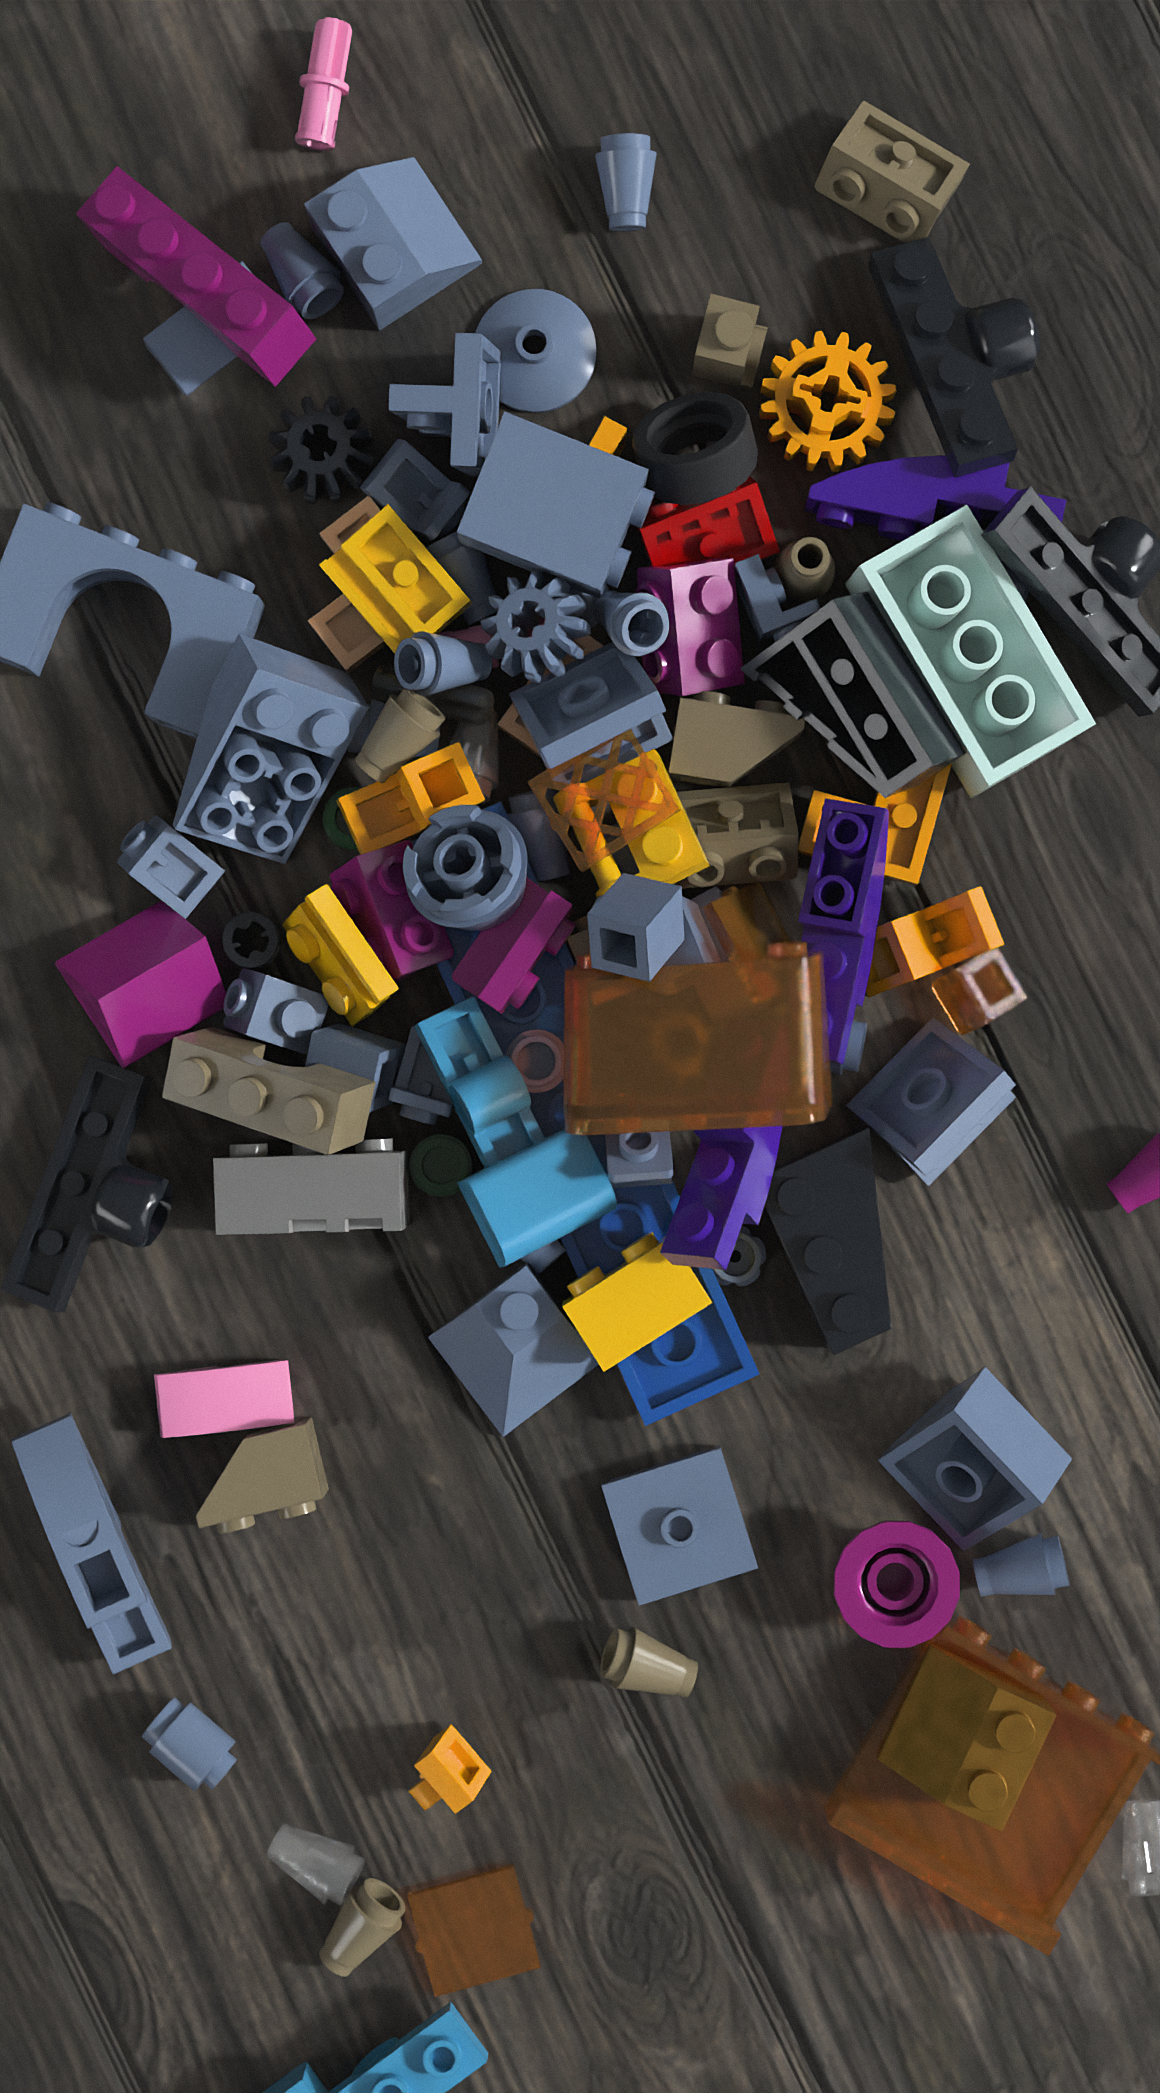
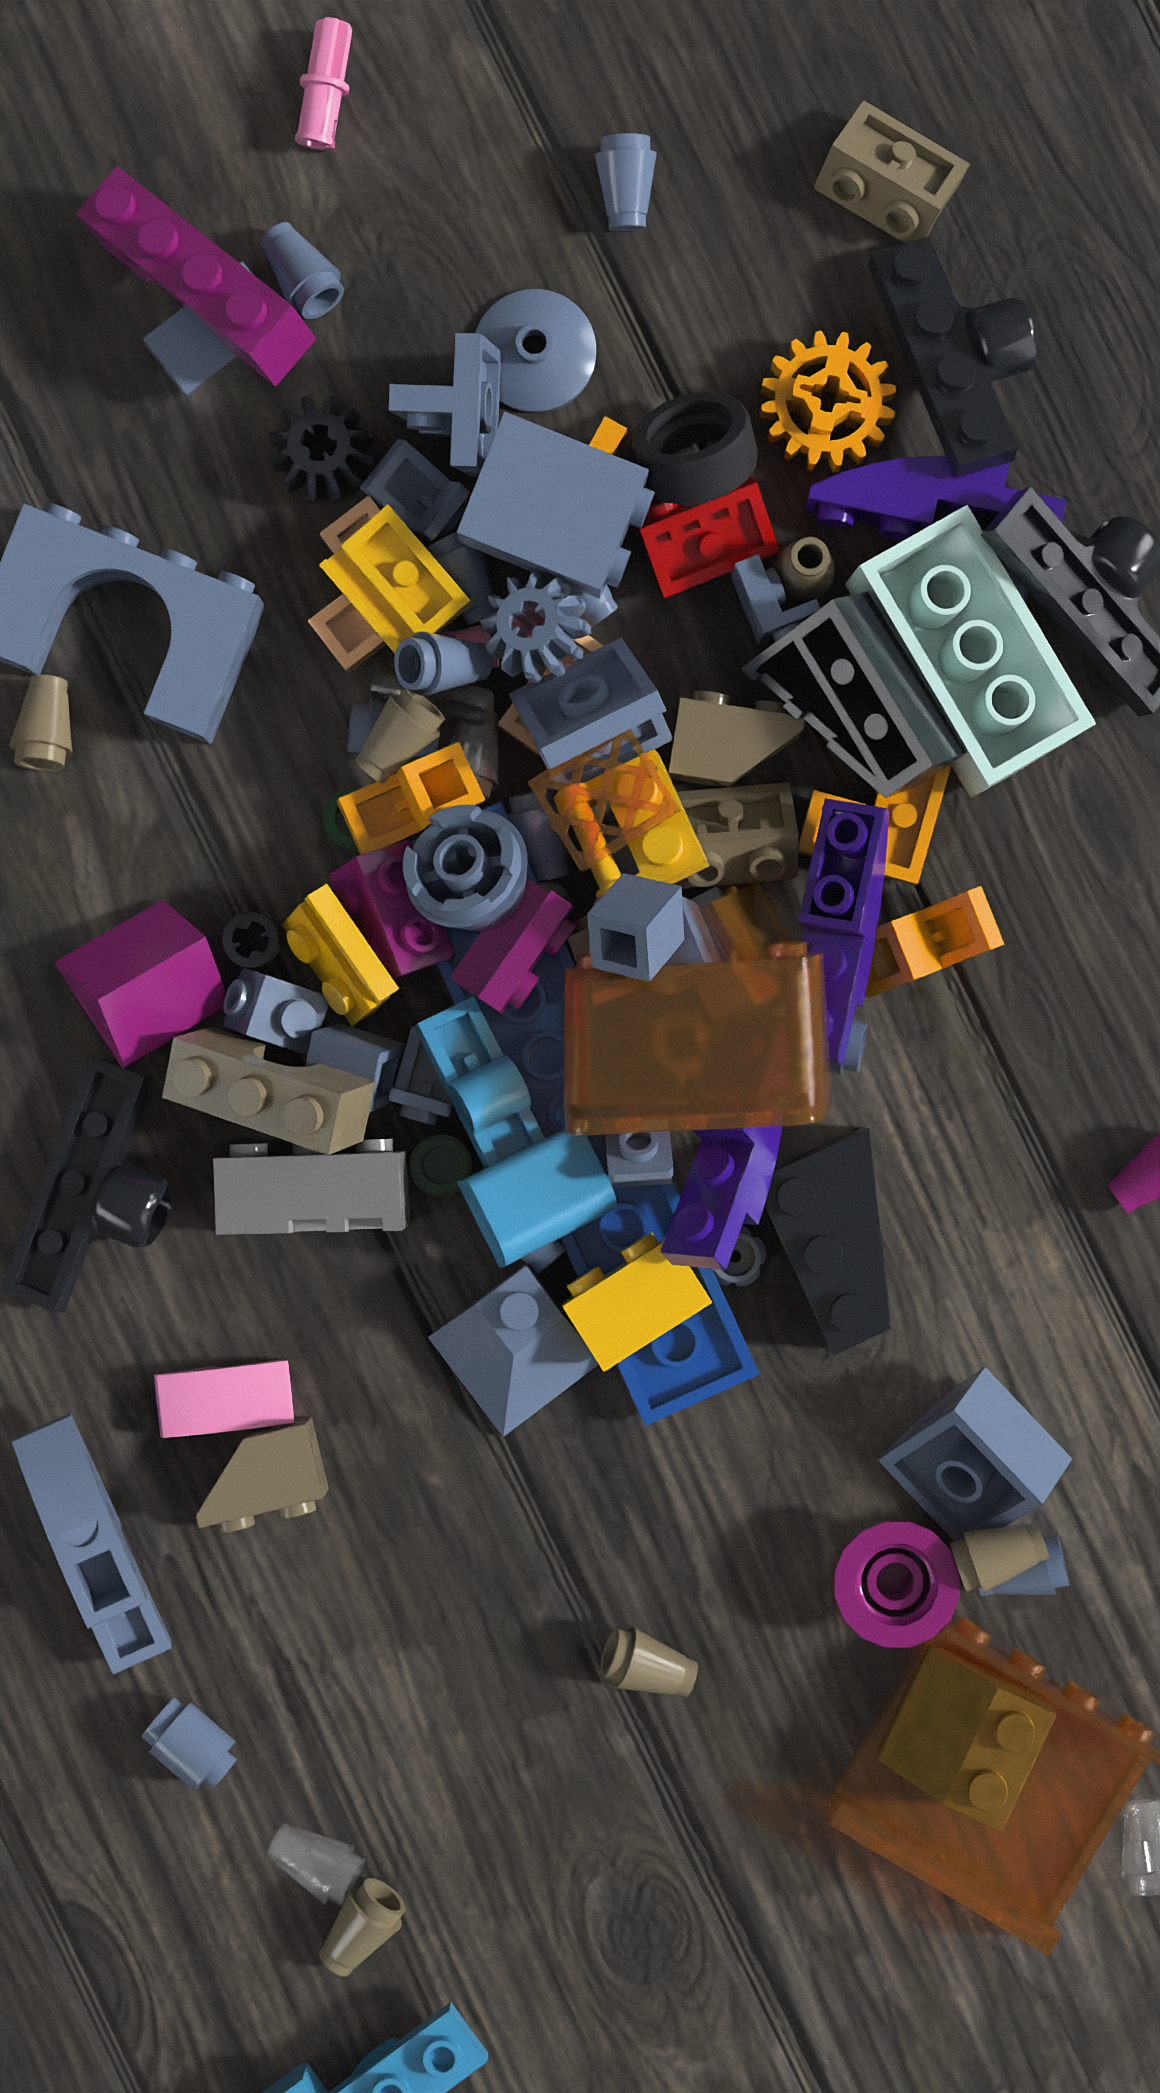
(43, 726): none -> dark tan cone
(168, 865): sand blue bracket -> none
(267, 748): sand blue slope -> none
(391, 237): sand blue slope -> none
(449, 1772): light orange tile -> none
(474, 1930): clear orange piece -> none
(538, 1059): plate -> none
(633, 621): sand blue cone -> none
(679, 1525): sand blue plate -> none
(704, 627): magenta bracket -> none
(729, 343): dark tan brick -> none
(933, 1099): sand blue bracket -> none
(978, 991): clear orange slope -> none
(997, 1554): none -> dark tan cone

